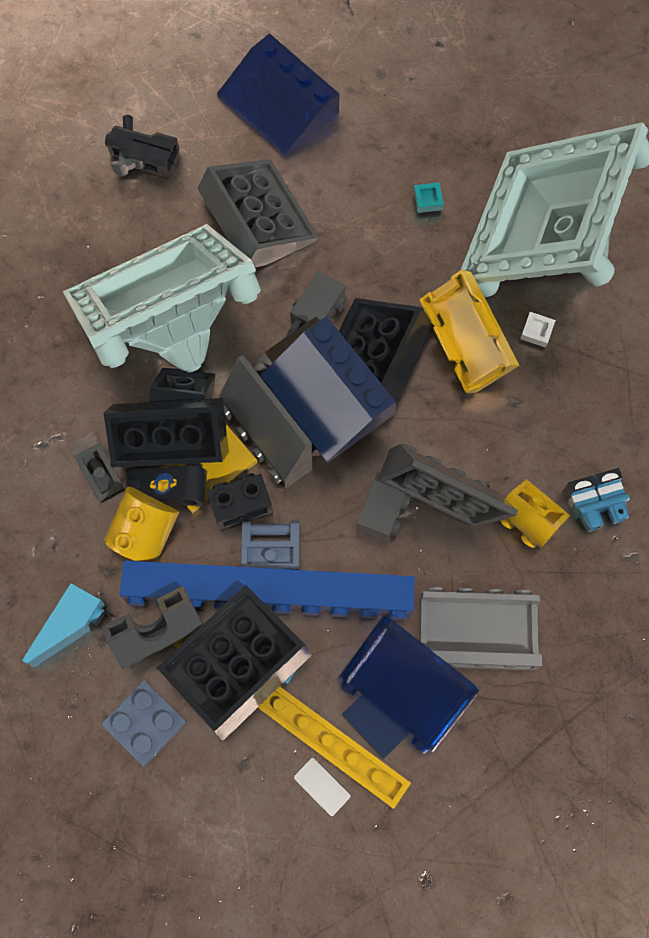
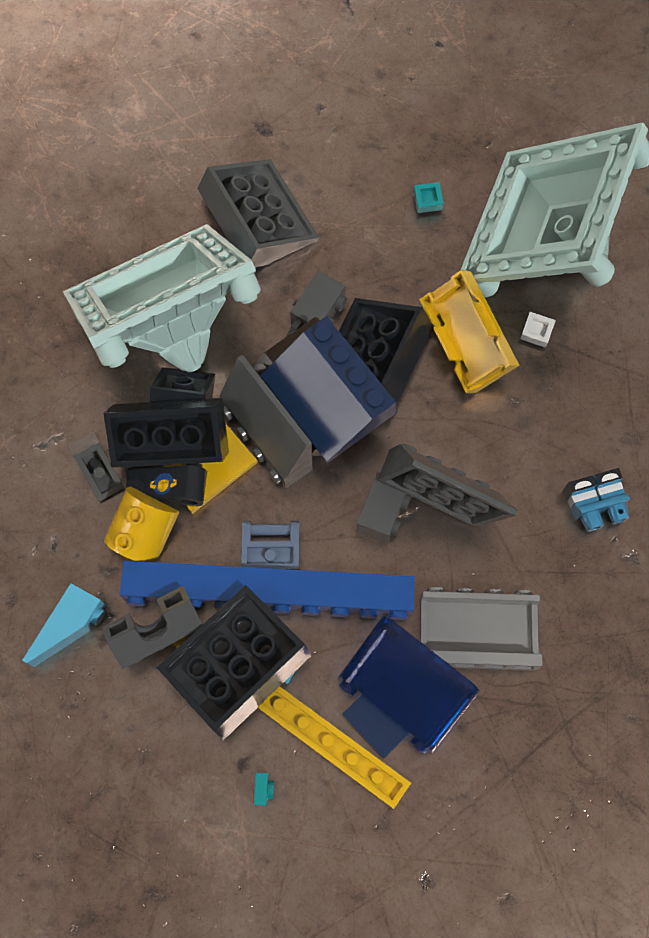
(141, 150): black piece -> none
(144, 723): sand blue plate -> none
(239, 500): black brick -> none
(263, 789): none -> teal plate
(279, 95): clear blue slope -> none
(322, 787): white sticker -> none
(536, 515): yellow brick -> none

